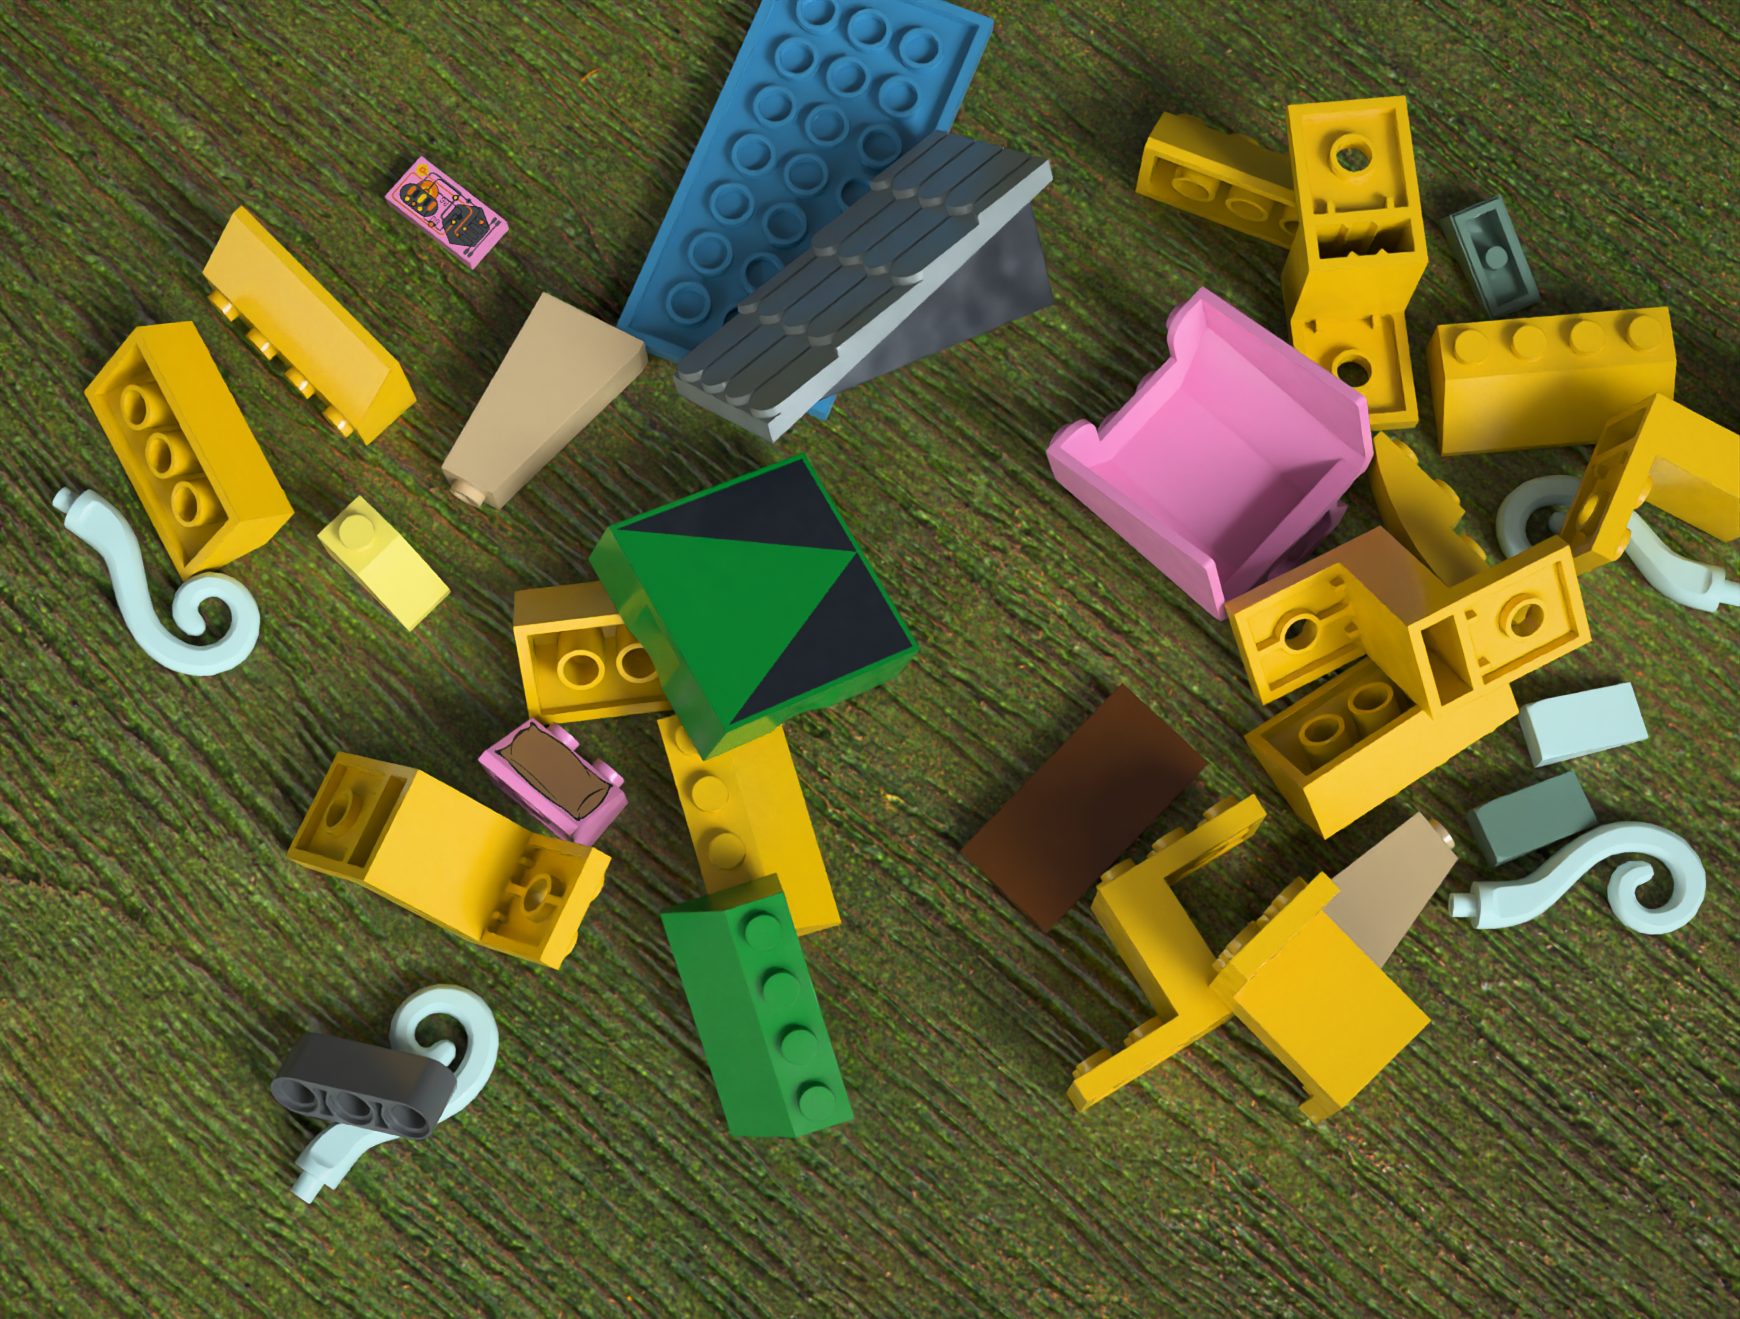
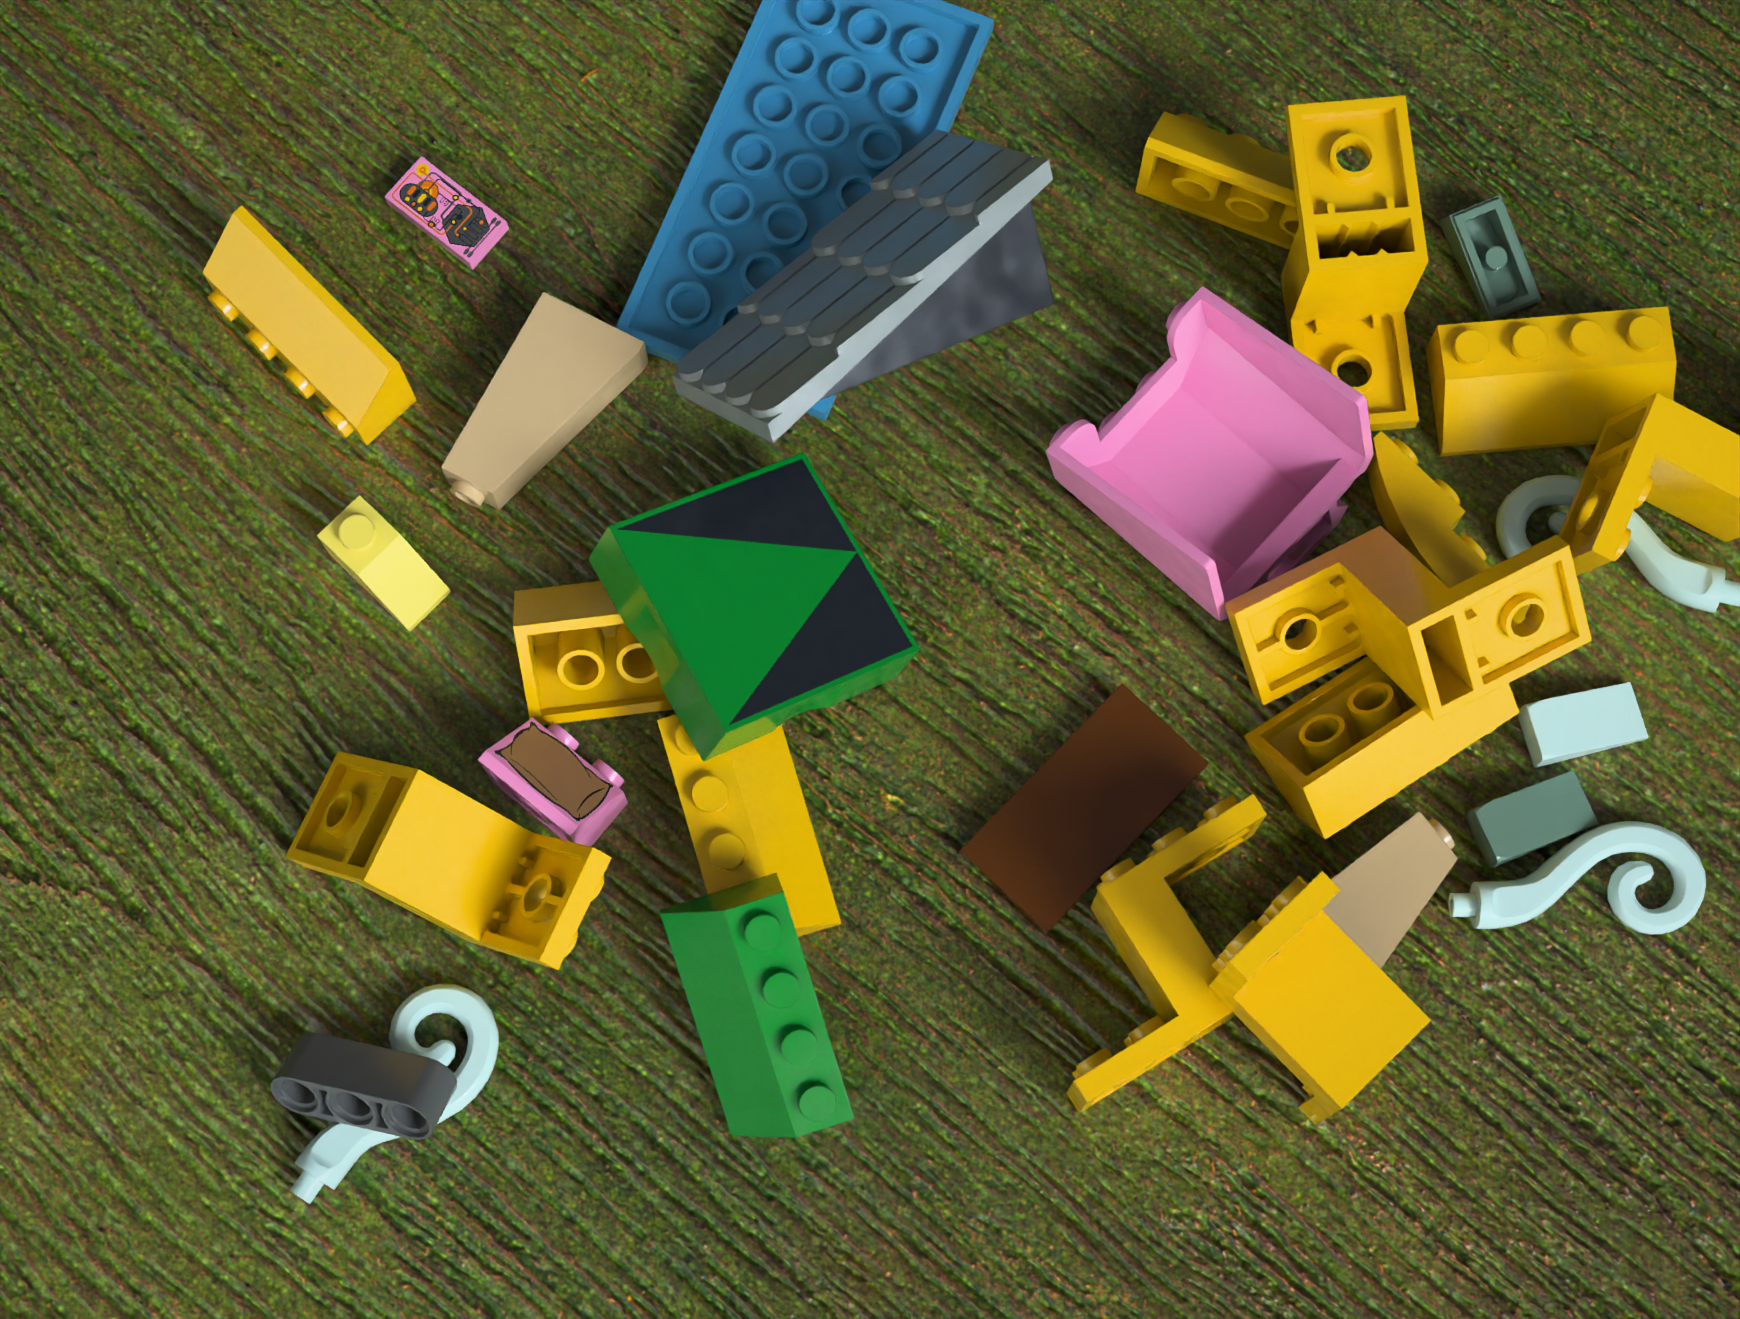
(111, 535): light aqua plant -> none
(187, 448): yellow slope -> none

